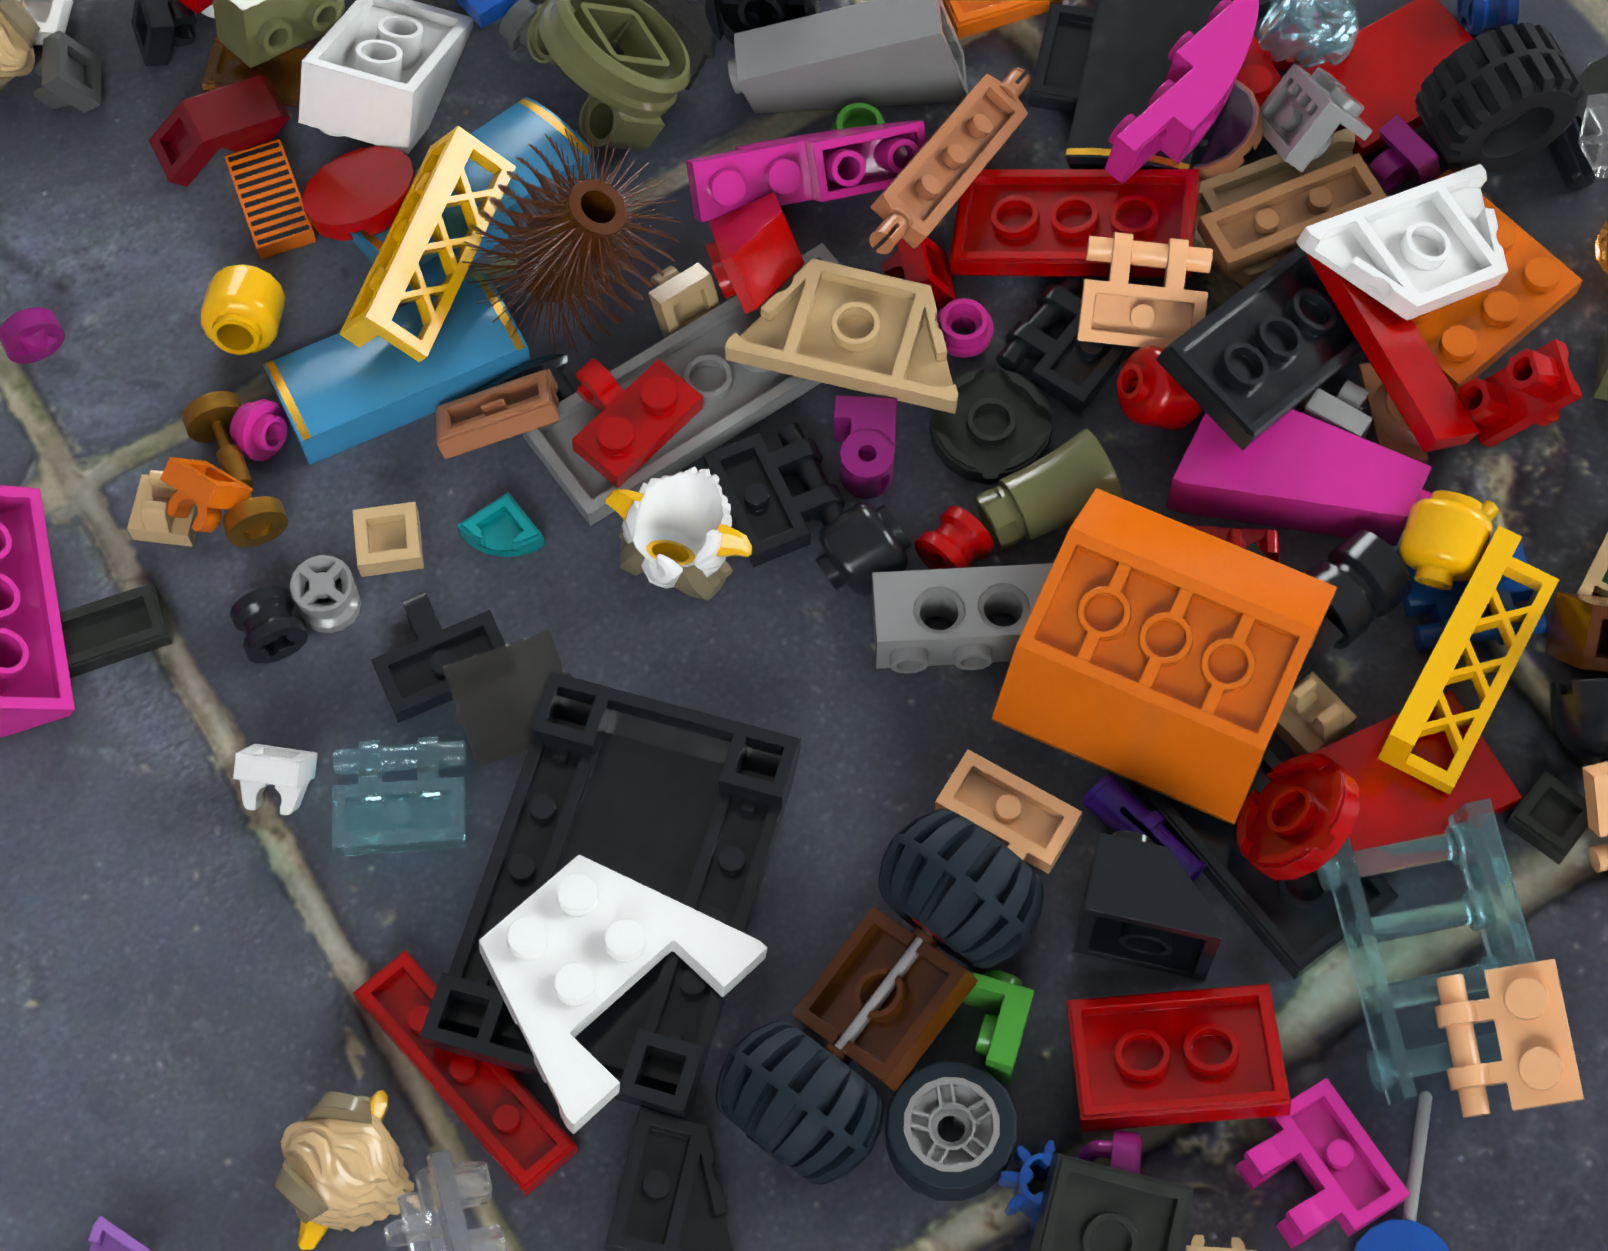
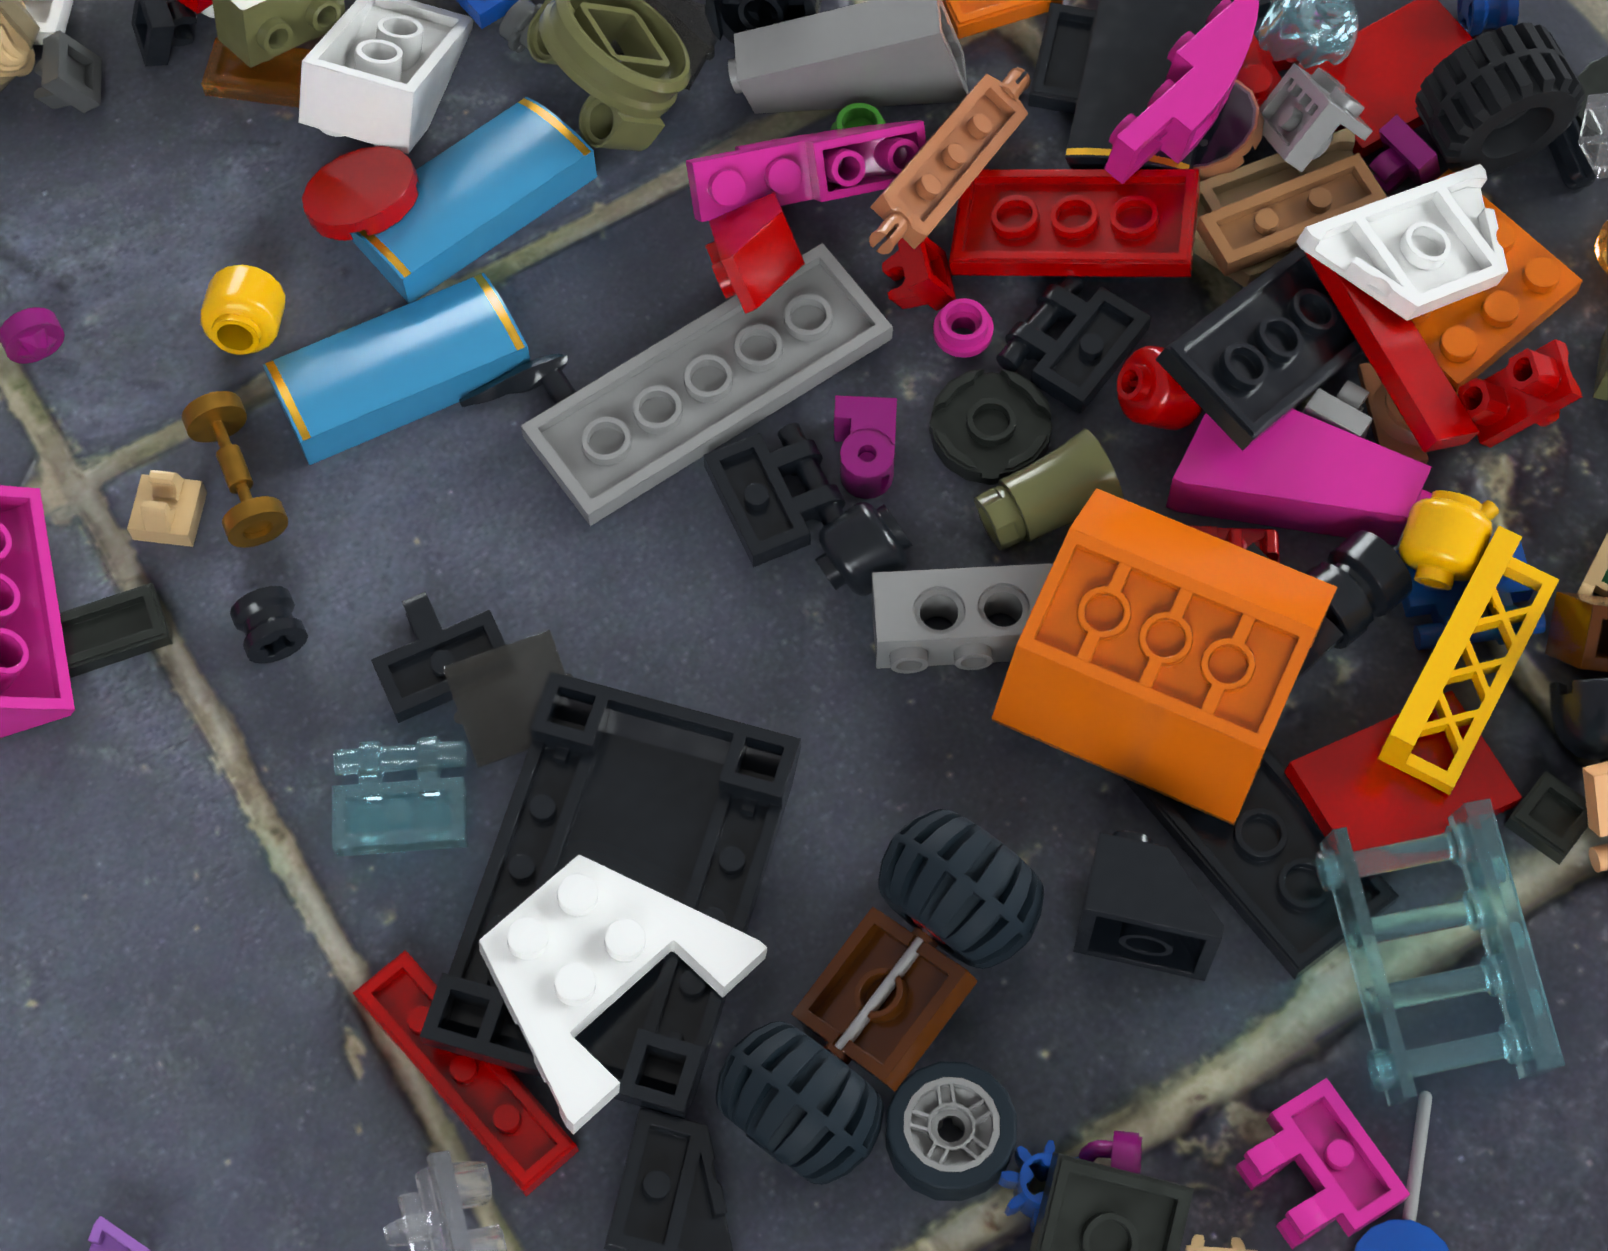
(205, 486): orange tile -> none
(226, 117): dark red slope -> none
(259, 429): dark pink plate -> none
(270, 199): tile -> none
(279, 766): white tile -> none
(321, 579): light grey wheel -> none
(341, 1166): tan hair -> none
(388, 539): tan tile -> none
(409, 238): yellow fence -> none
(497, 413): nougat tile -> none
(501, 529): teal tile -> none
(570, 241): reddish brown piece -> none
(631, 420): red plate -> none
(679, 532): white hair -> none
(682, 297): tan tile -> none
(853, 334): tan wing -> none
(955, 541): red wheel -> none
(1001, 1034): bright green bracket -> none
(1010, 810): light nougat plate -> none
(1113, 802): dark purple pin -> none
(1141, 313): light nougat plate -> none
(1177, 1058): red tile -> none
(1298, 817): red tile -> none
(1313, 716): tan tile -> none
(1530, 1032): light nougat plate -> none

